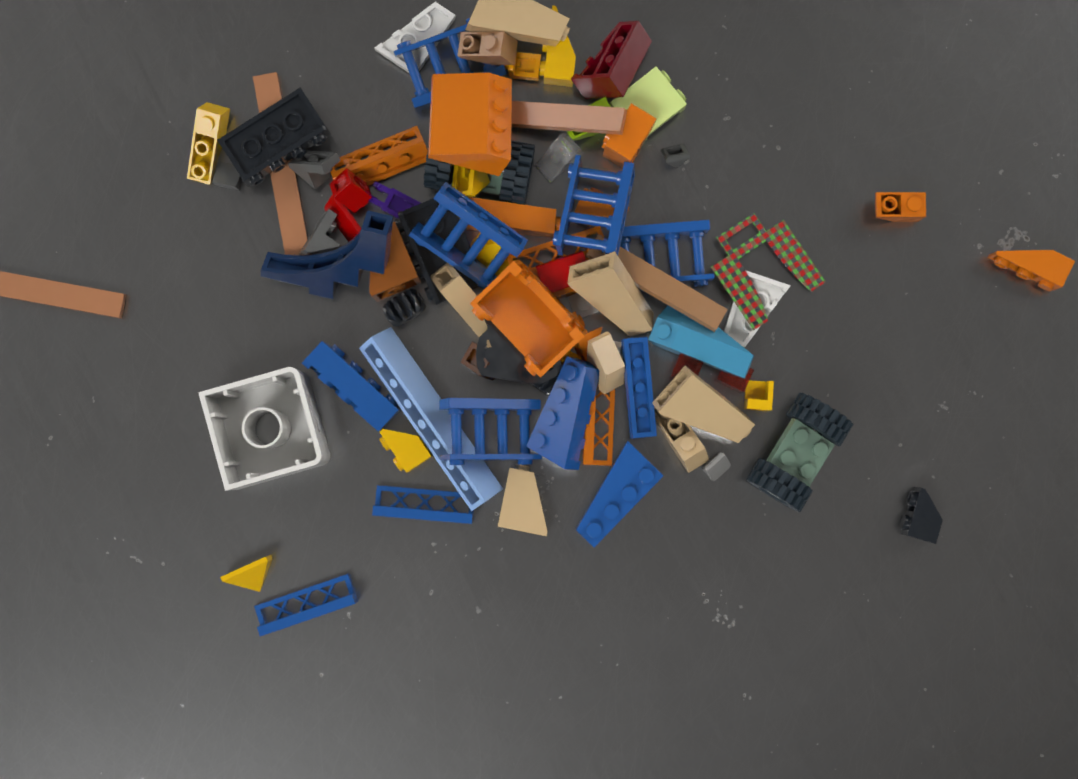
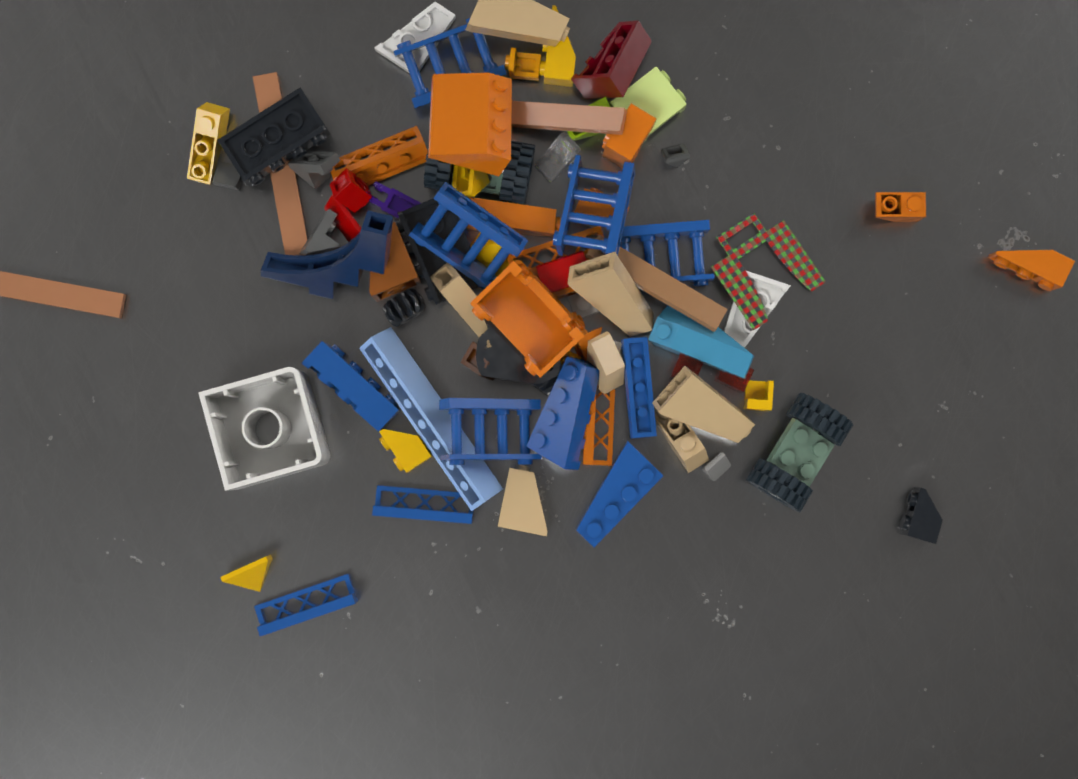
(488, 47): medium nougat slope -> none

